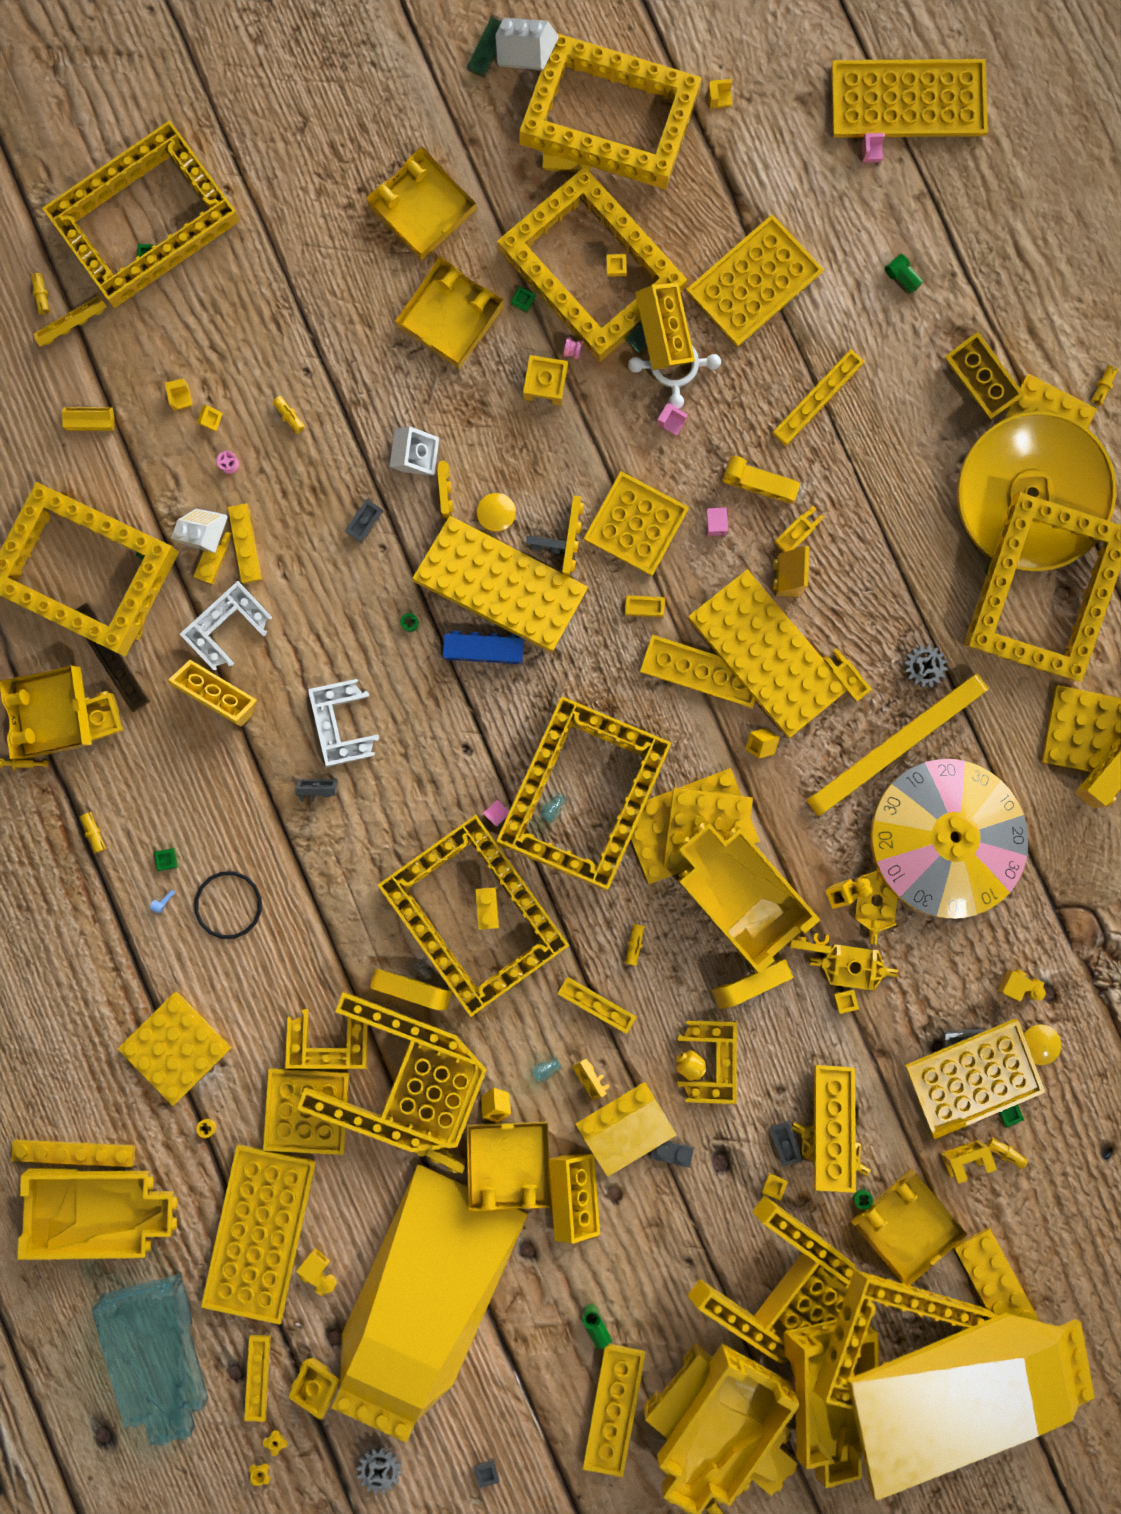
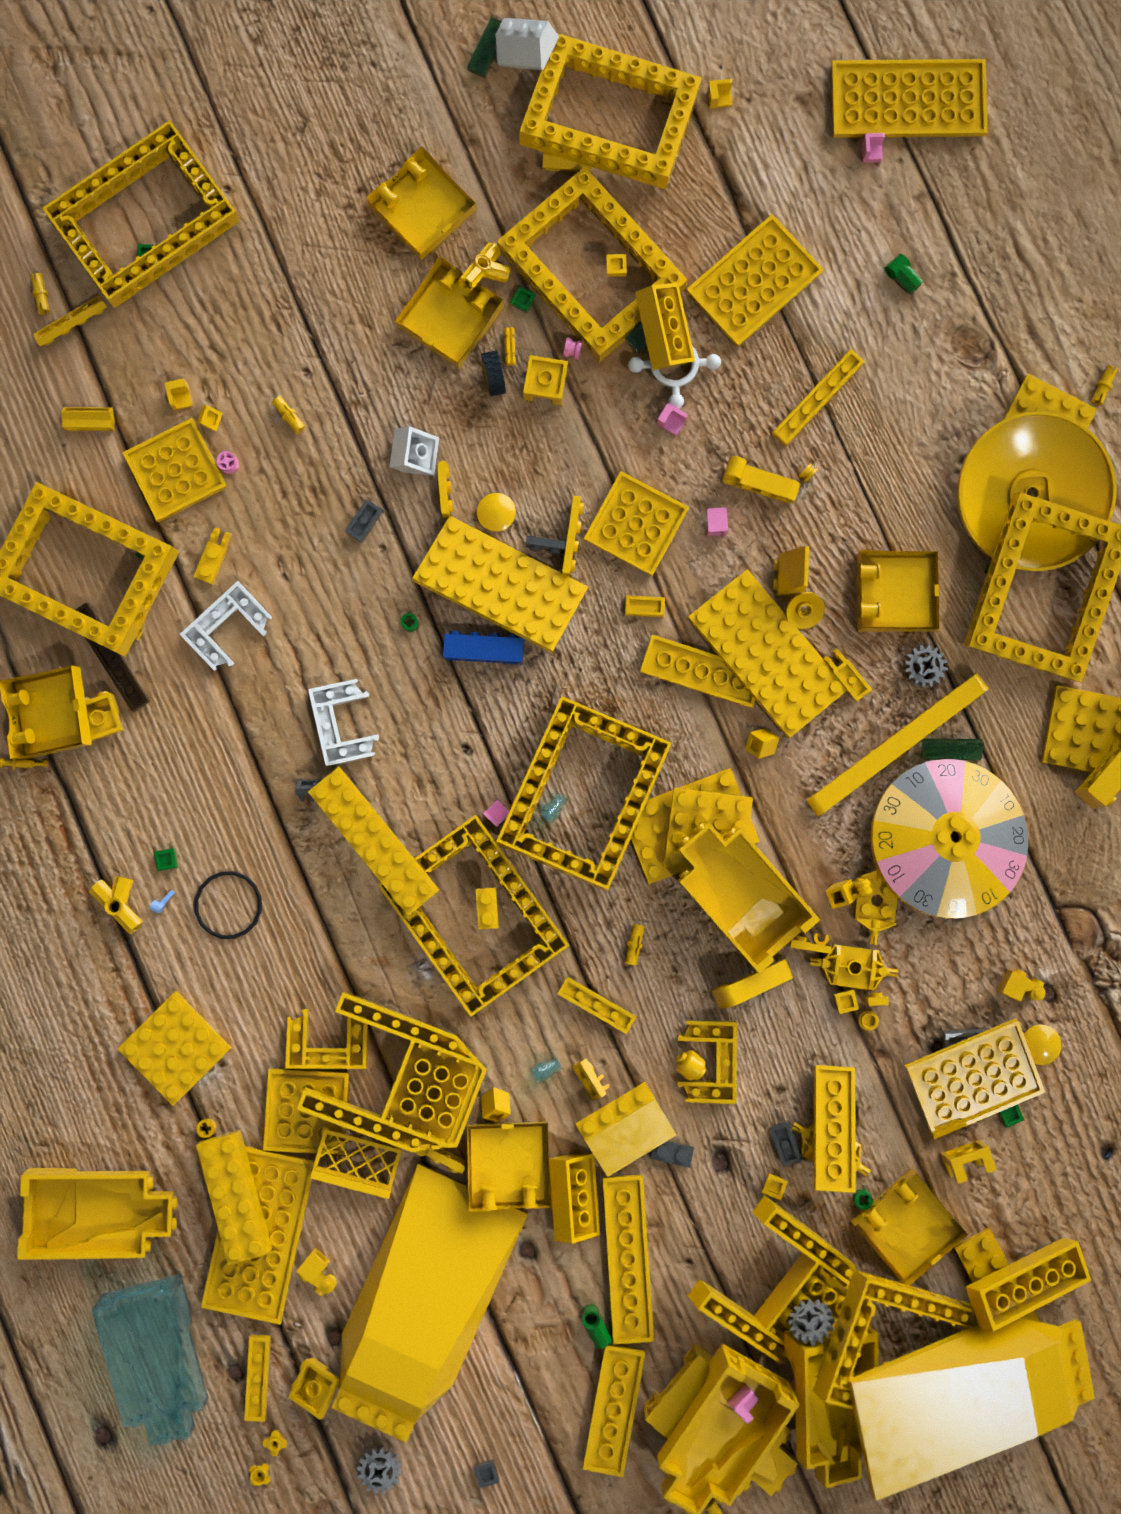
(73, 1153): yellow plate -> none
(92, 832): yellow pin -> none
(119, 893): none -> yellow piece
(175, 470): none -> yellow plate
(200, 529): white slope -> none
(214, 692): yellow slope -> none
(234, 1197): none -> yellow brick
(245, 543): yellow plate -> none
(351, 1181): none -> yellow fence
(374, 841): none -> yellow plate
(410, 989): yellow beam -> none
(484, 266): none -> yellow piece
(493, 373): none -> black wheel
(509, 334): none -> yellow axle
(628, 1259): none -> yellow plate
(742, 1402): none -> bright pink panel
(797, 531): yellow hinge -> none
(808, 472): none -> yellow bush
(810, 615): none -> yellow dish
(810, 1320): none -> light grey gear
(868, 1020): none -> yellow plate
(876, 999): none -> yellow plate
(897, 591): none -> yellow piece
(952, 749): none -> clear green plate
(984, 376): yellow brick -> none
(1007, 1153): yellow pin -> none
(1028, 1284): none -> yellow brick

